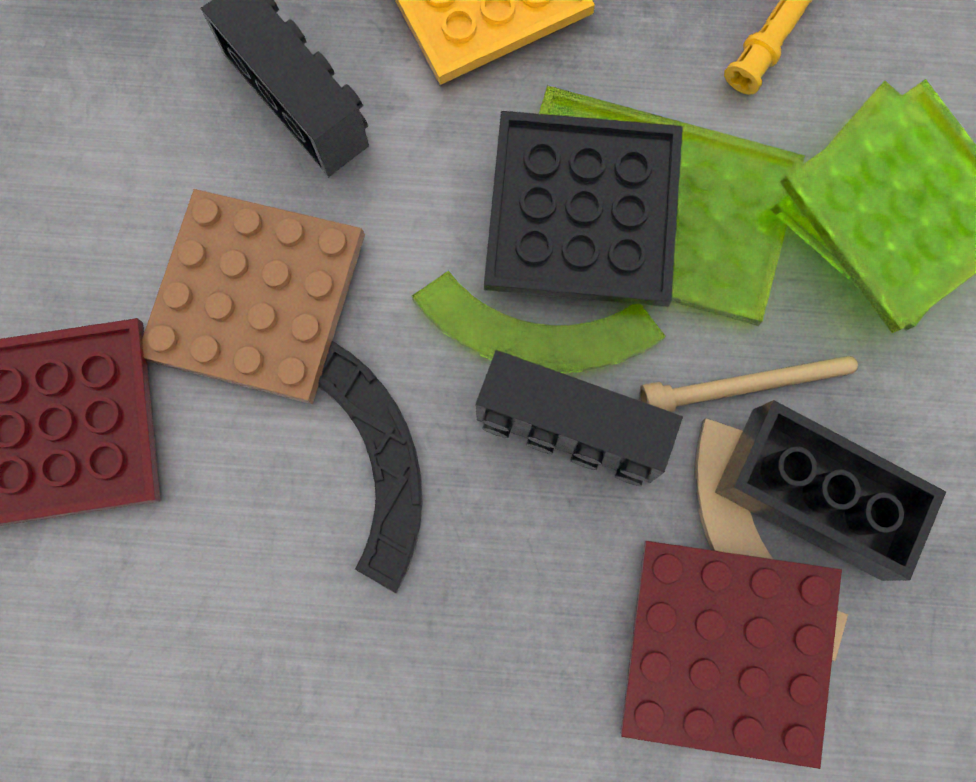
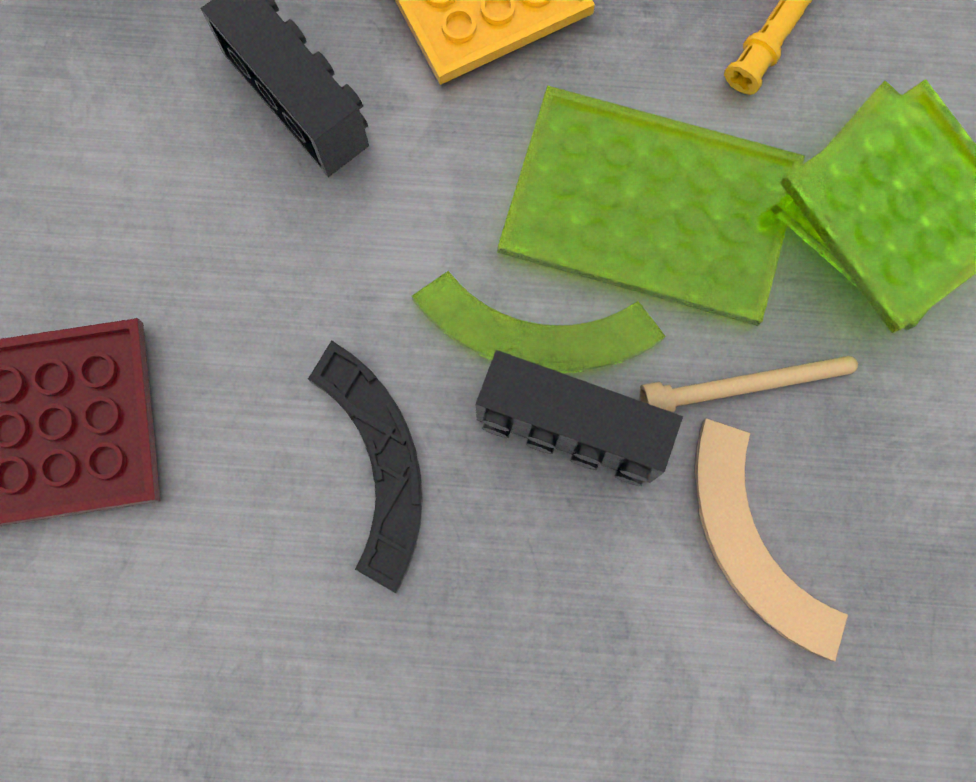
(252, 295): medium nougat plate -> none
(584, 208): black plate -> none
(732, 654): dark red plate -> none
(831, 492): black brick -> none

